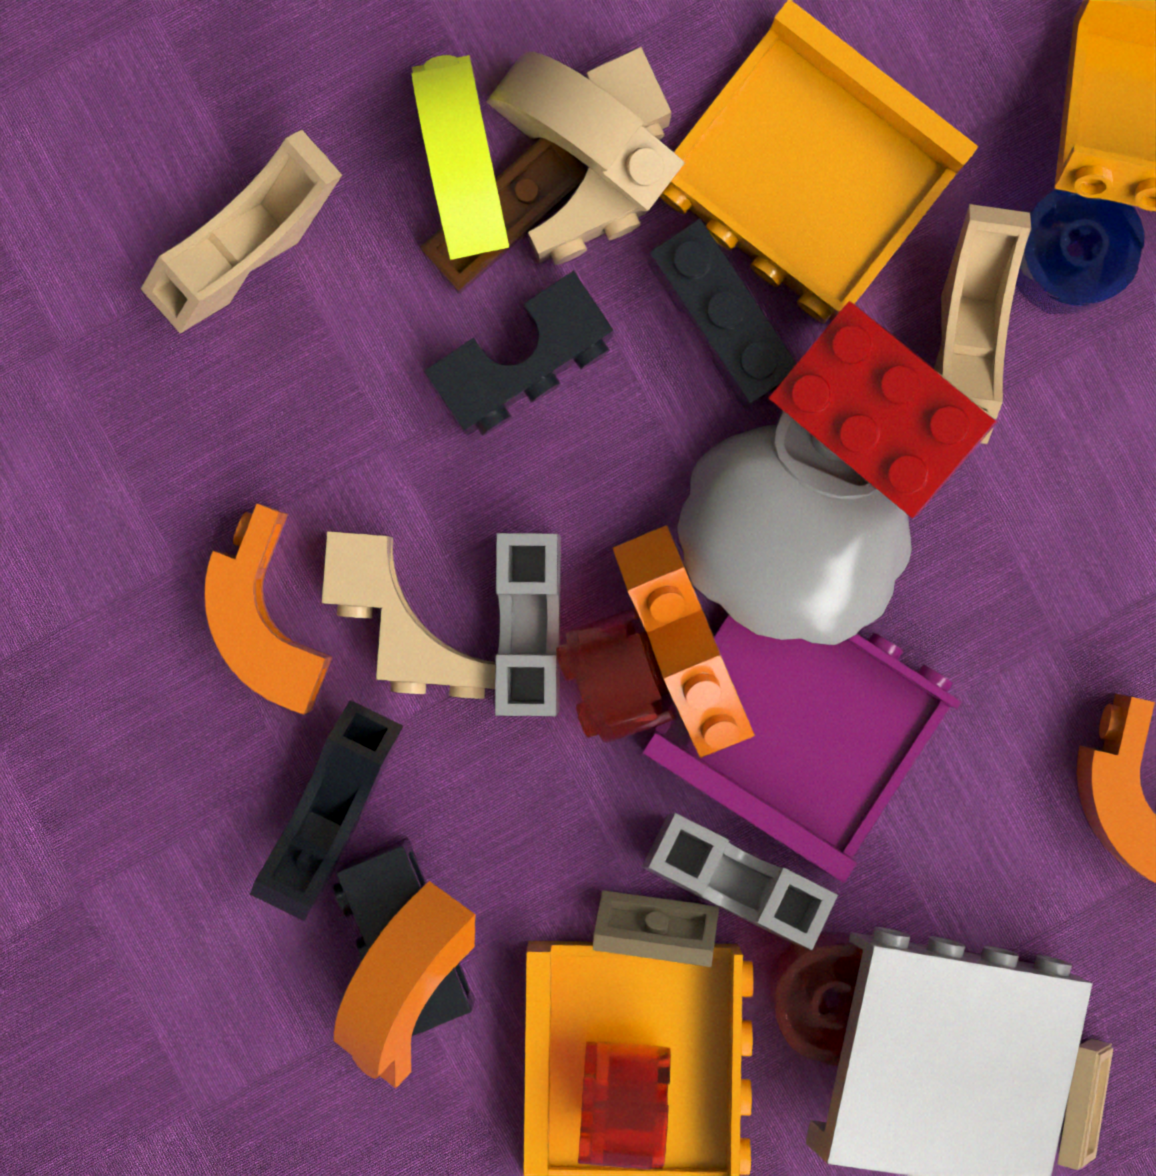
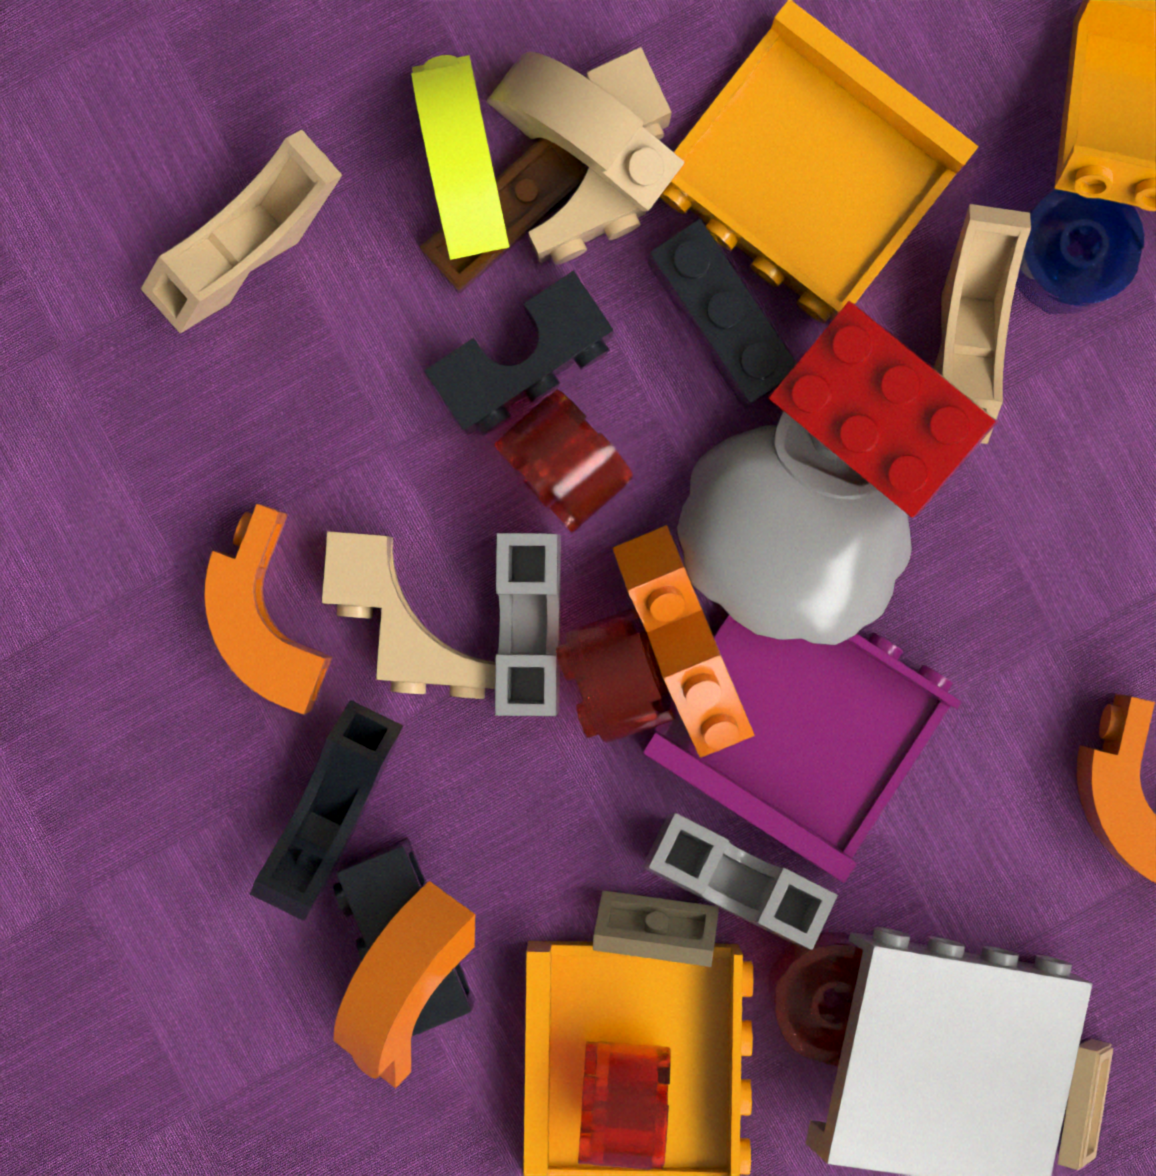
(564, 460): none -> clear red brick

